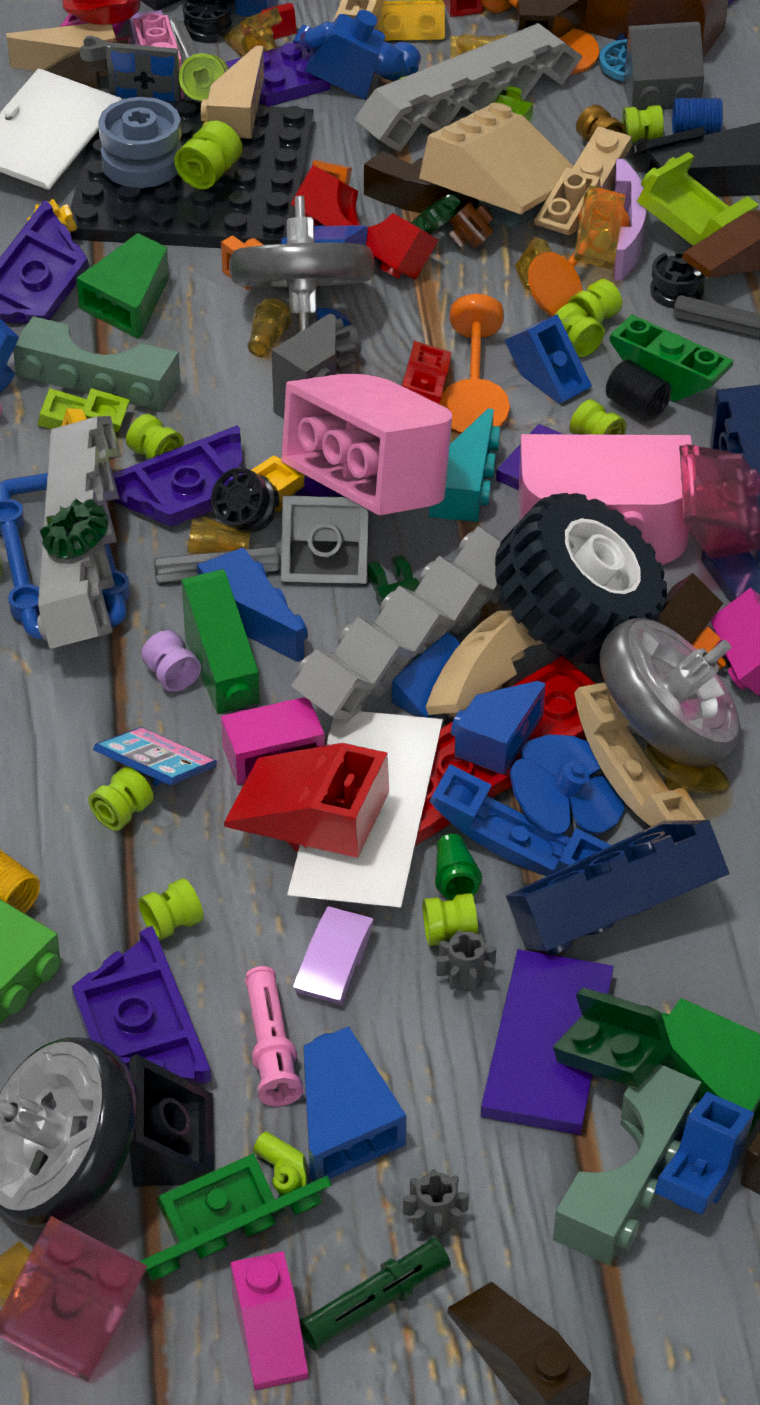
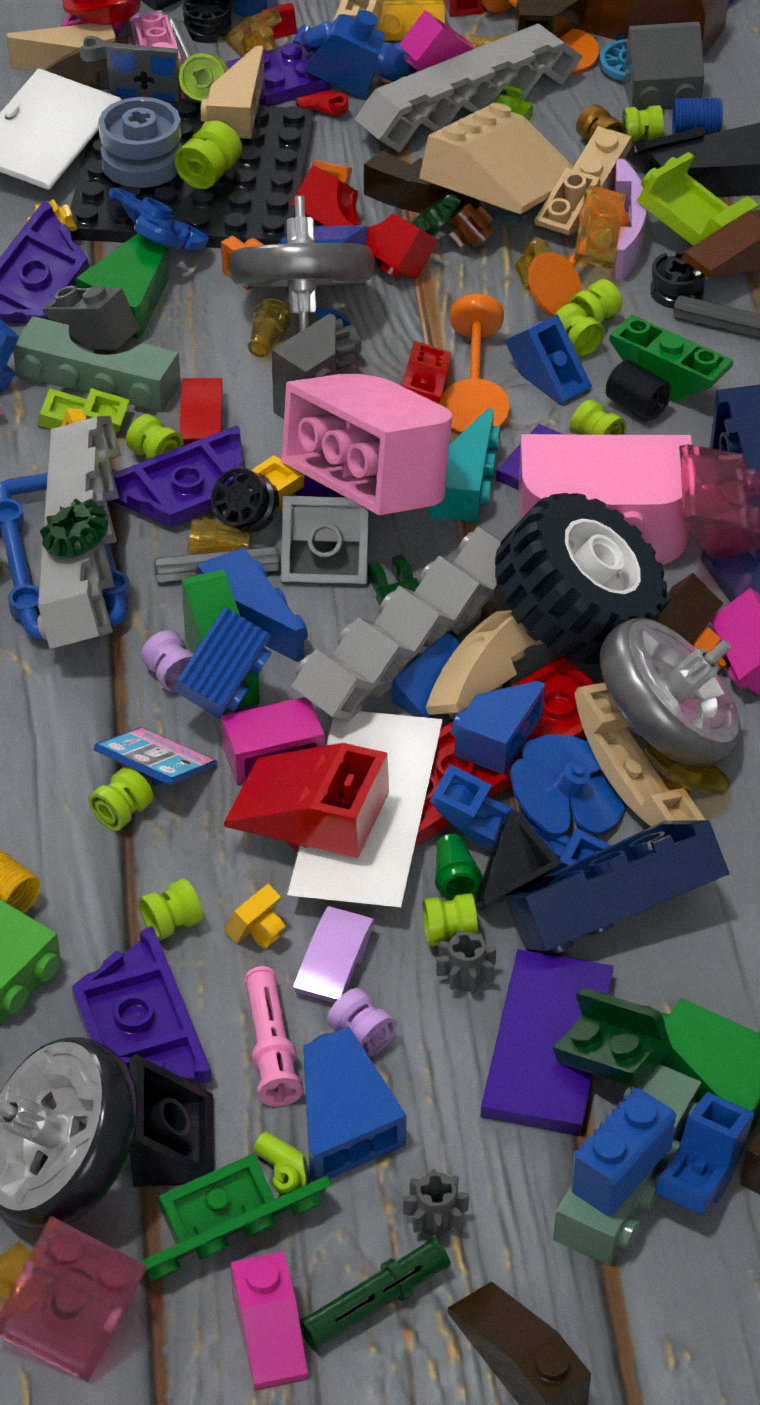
(95, 316): none -> dark grey slope
(156, 223): none -> blue animal
(200, 408): none -> red slope
(222, 664): none -> blue brick
(257, 918): none -> yellow tile
(325, 102): none -> red arm
(370, 1025): none -> lavender wheel
(432, 42): none -> dark pink brick
(514, 861): none -> black slope
(622, 1151): none -> blue brick

